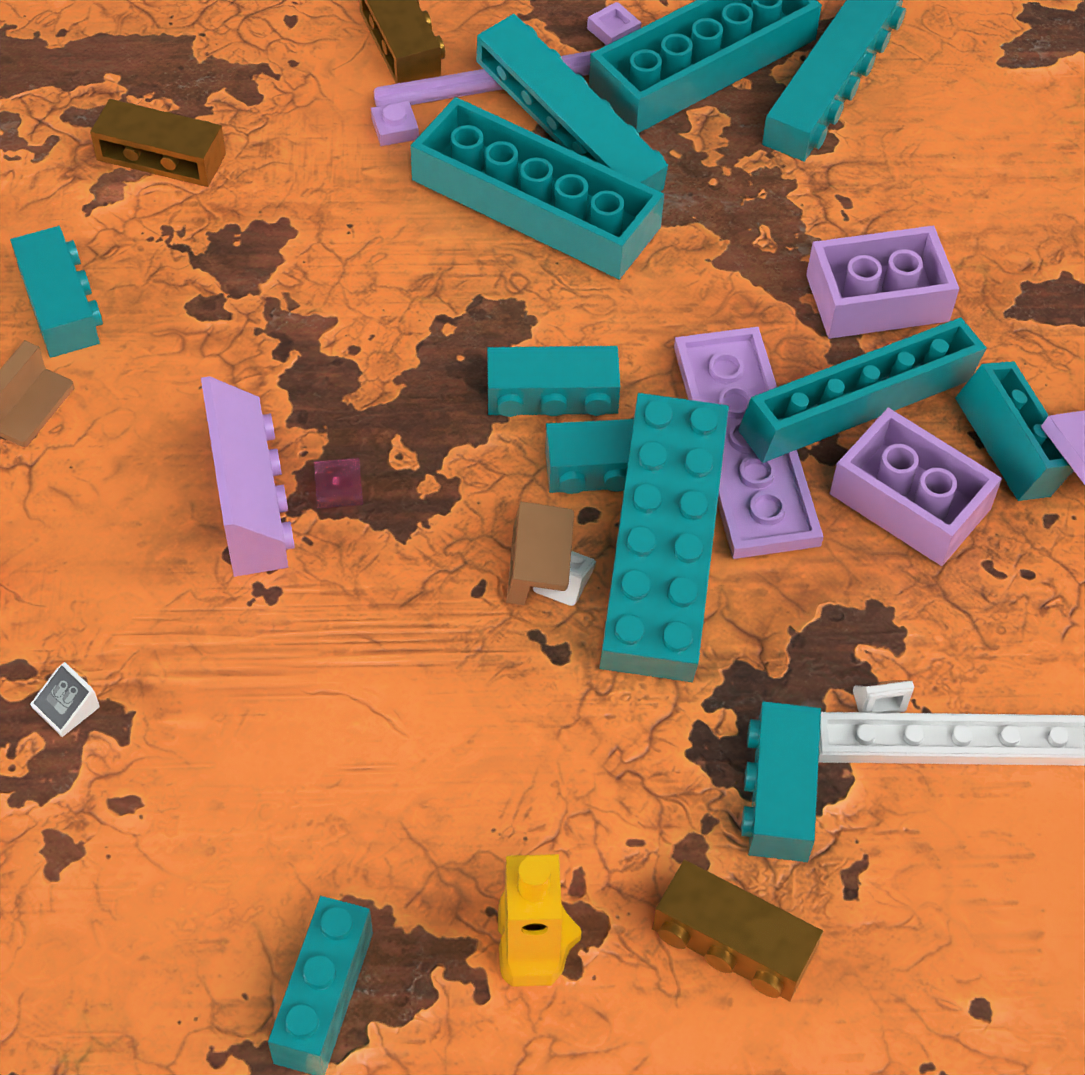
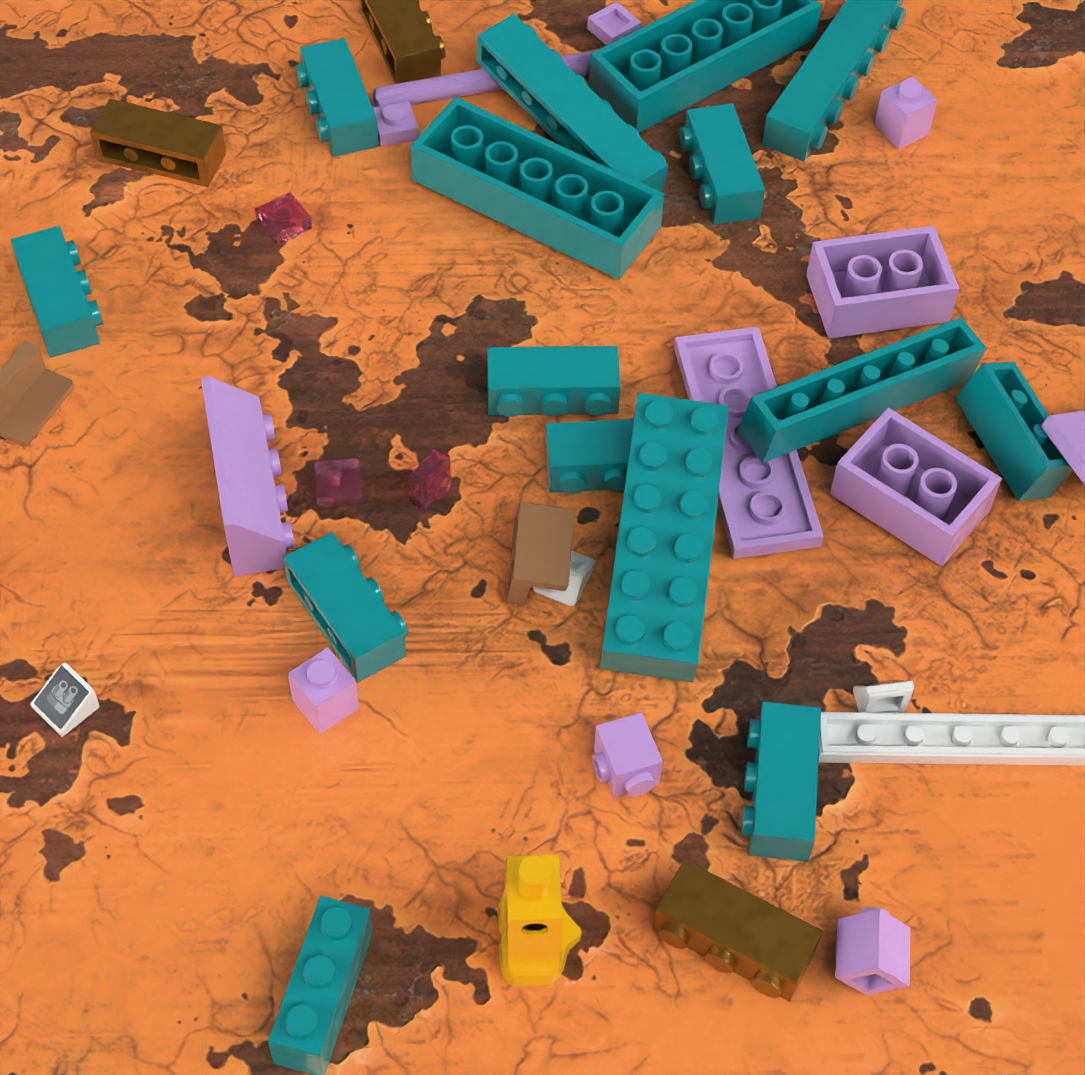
(283, 218): none -> clear pink plate
(323, 690): none -> lavender brick
(337, 97): none -> teal brick
(346, 606): none -> teal brick
(430, 479): none -> clear pink plate
(626, 756): none -> lavender brick
(722, 164): none -> teal brick
(873, 951): none -> lavender brick
(905, 112): none -> lavender brick

